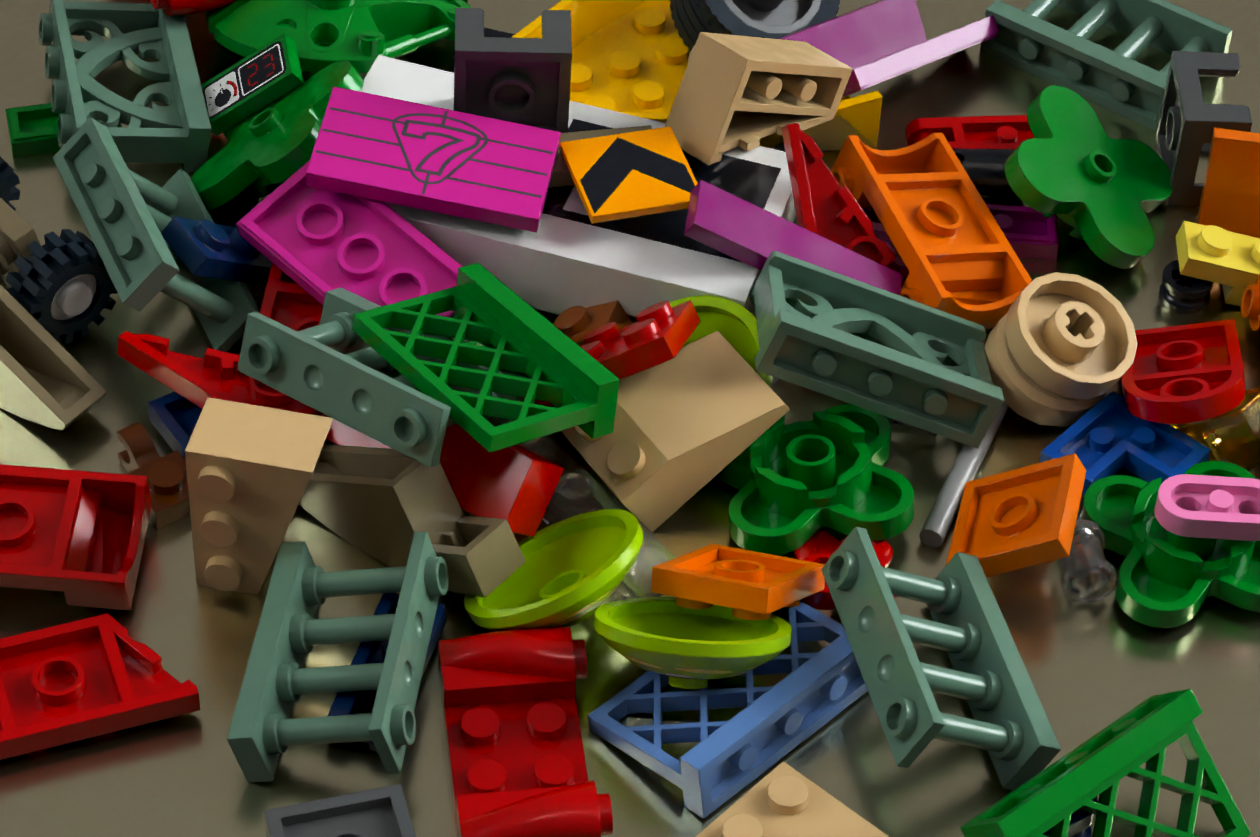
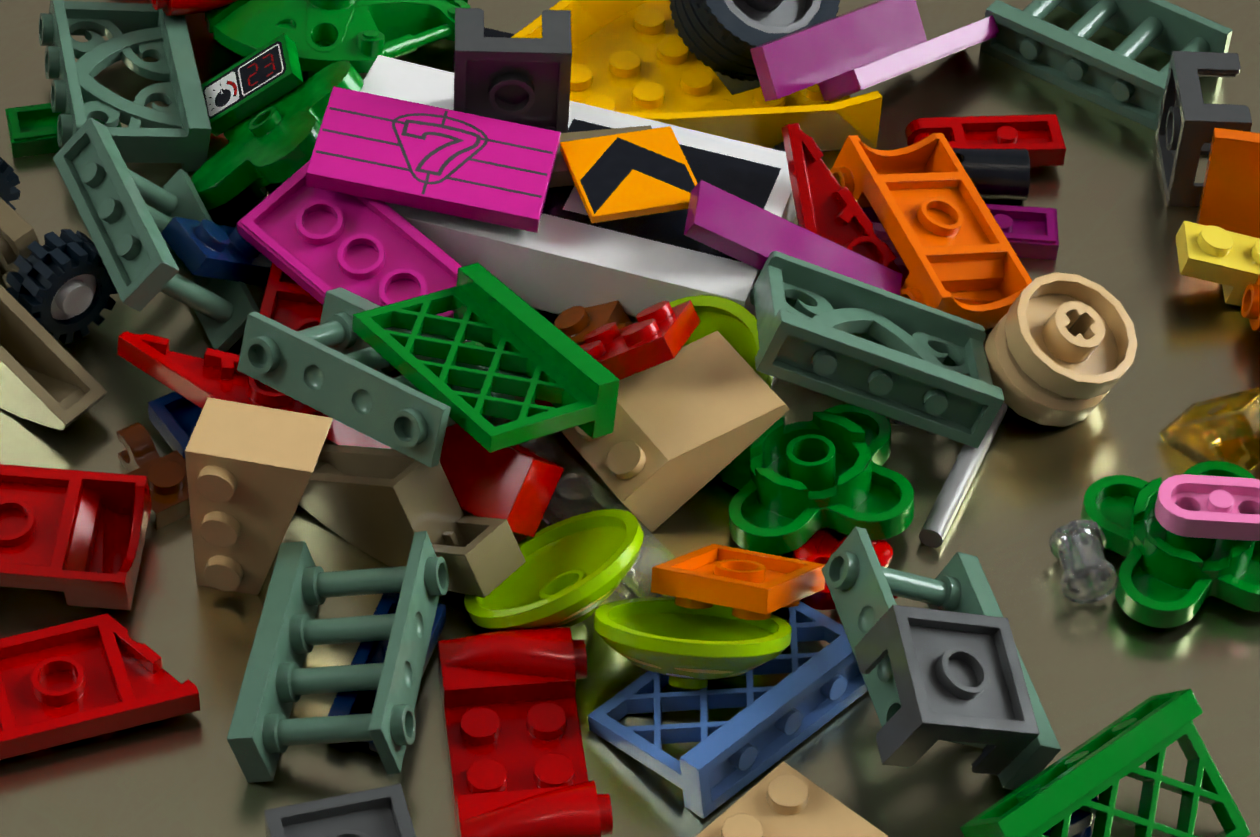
(751, 89): tan wedge -> none
(954, 684): none -> dark grey panel
(1020, 515): orange plate -> none
(1088, 177): green plant -> none
(1114, 439): blue plate -> none
(1183, 299): black bush -> none
(1185, 373): red plate -> none

